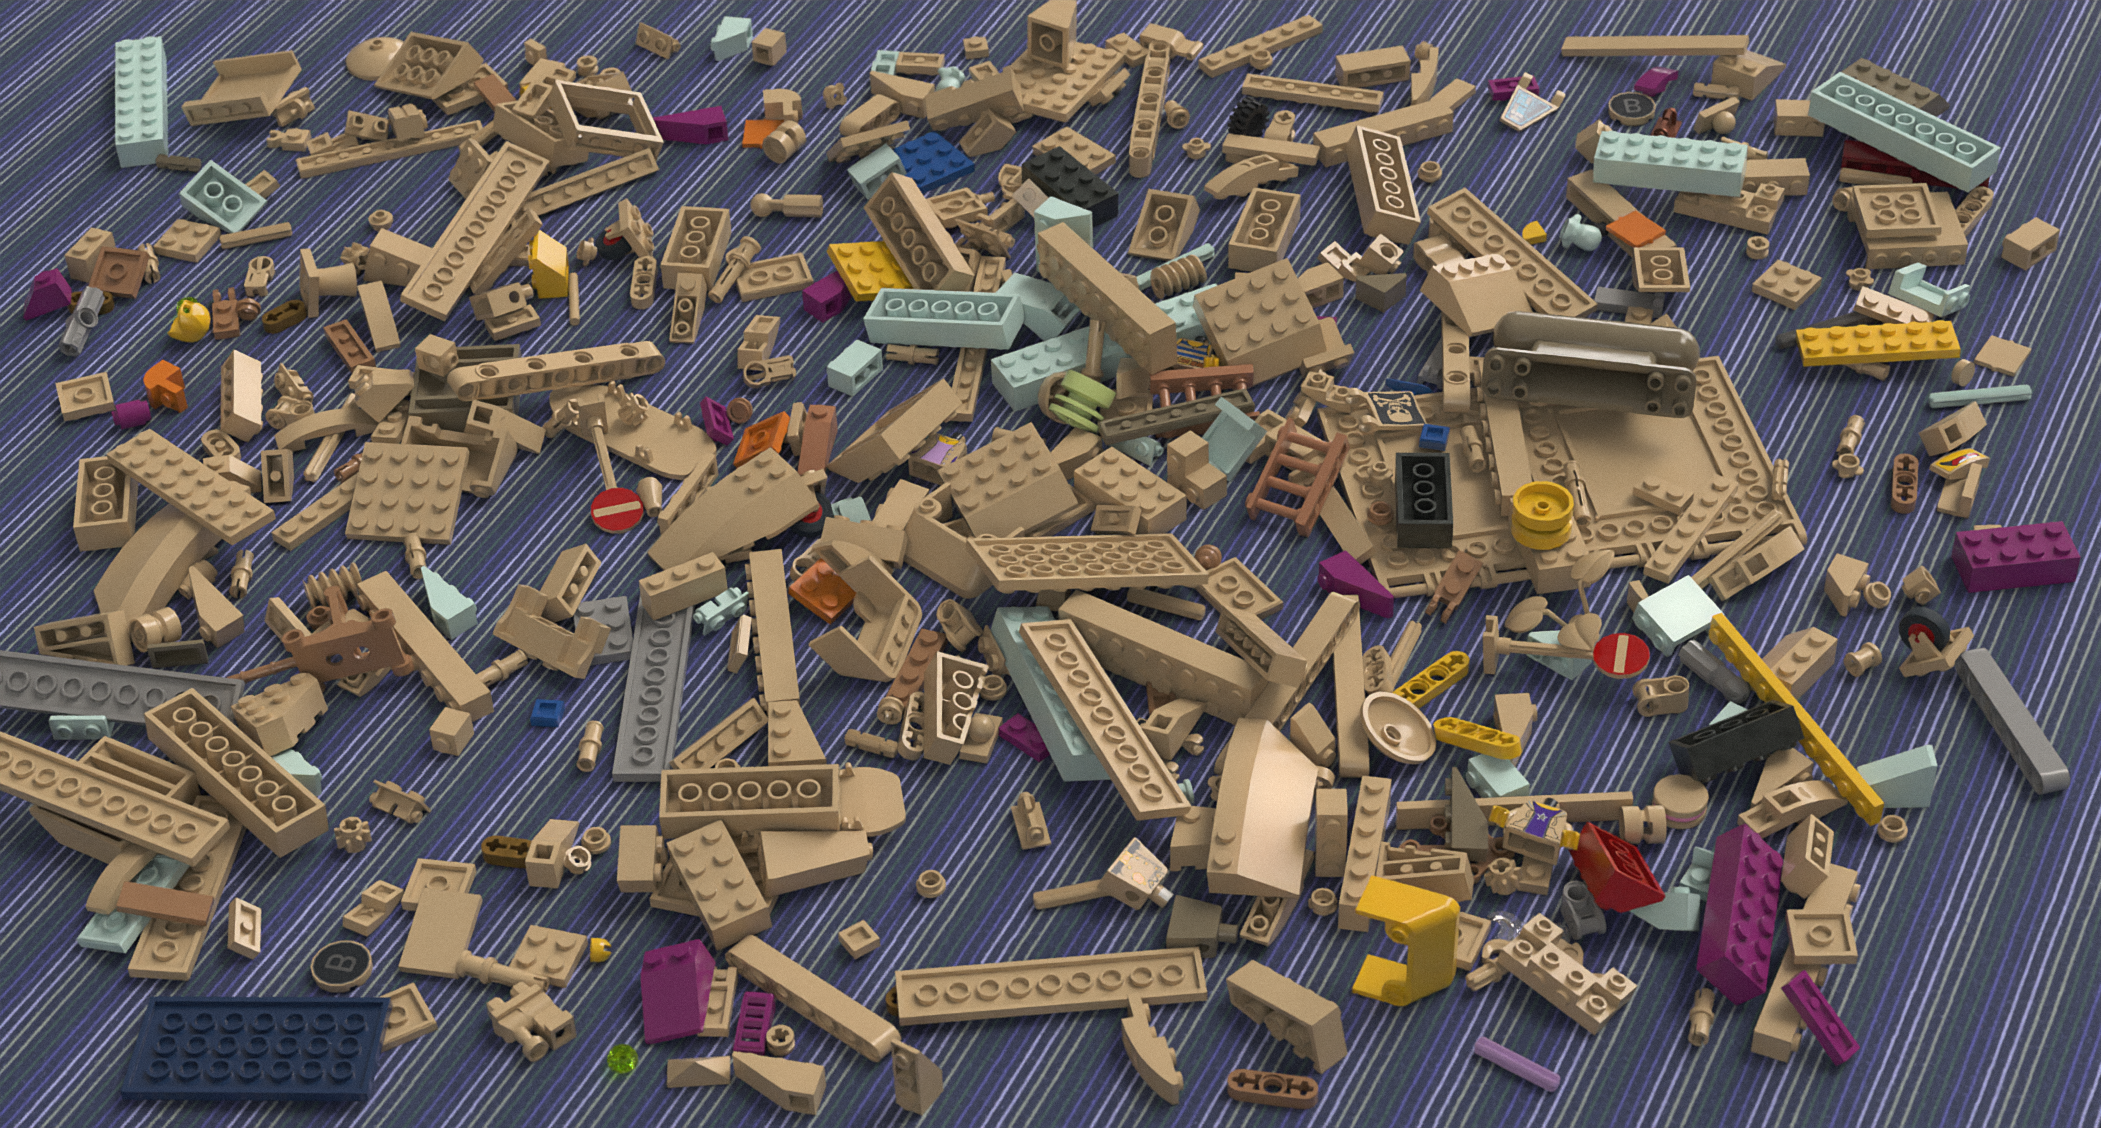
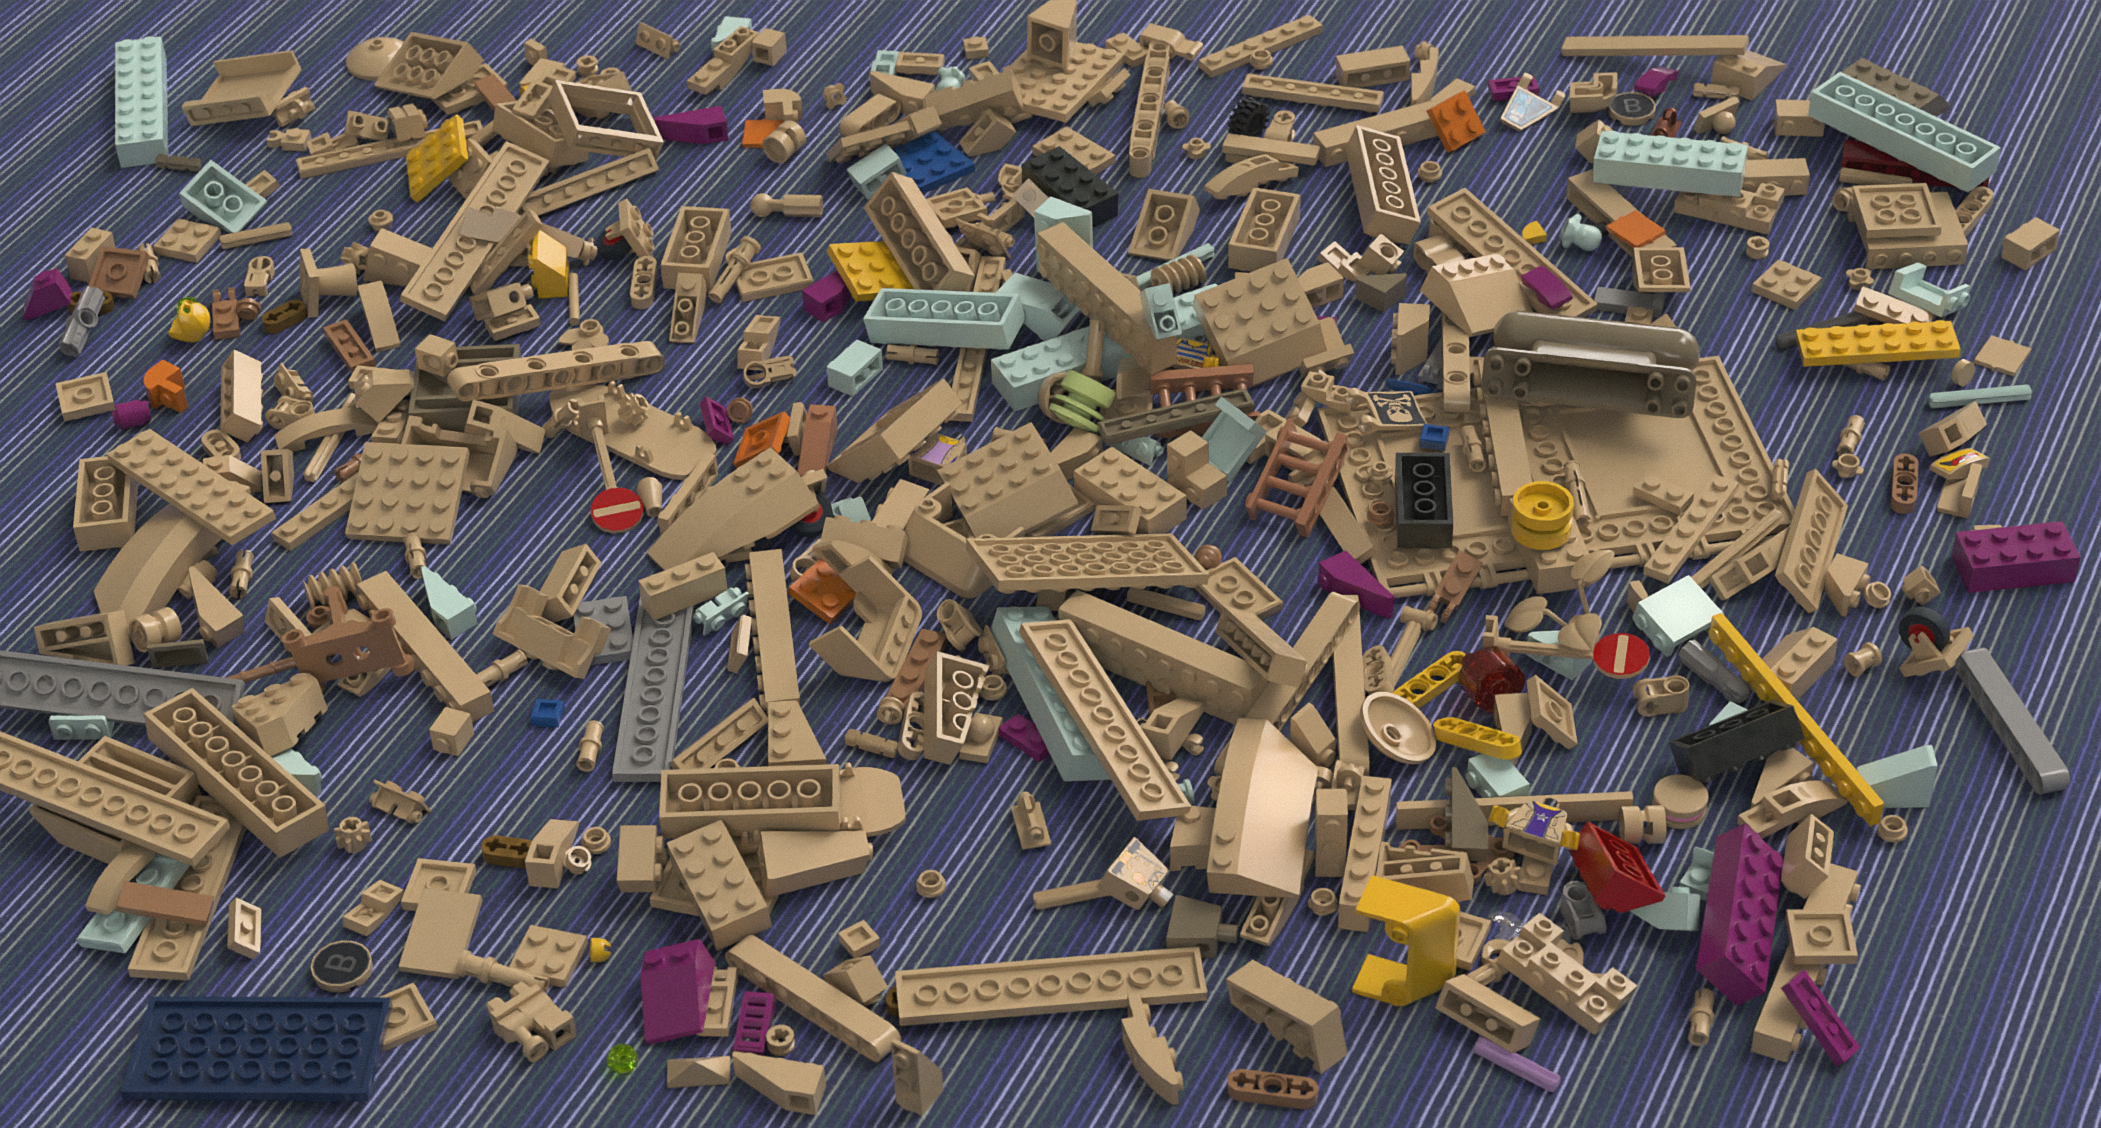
(436, 158): none -> yellow plate
(496, 226): none -> tan wedge
(587, 336): none -> tan plate
(727, 61): none -> tan slope
(857, 979): none -> tan slope
(920, 123): none -> tan brick
(1160, 311): none -> light aqua slope
(1348, 778): none -> tan hips
(1410, 336): none -> tan slope
(1425, 618): none -> tan pin
(1455, 121): none -> orange plate
(1487, 1013): none -> tan brick
(1489, 674): none -> clear red brick
(1547, 286): none -> magenta slope
(1551, 712): none -> tan plate
(1593, 96): none -> tan brick
(1811, 541): none -> tan plate

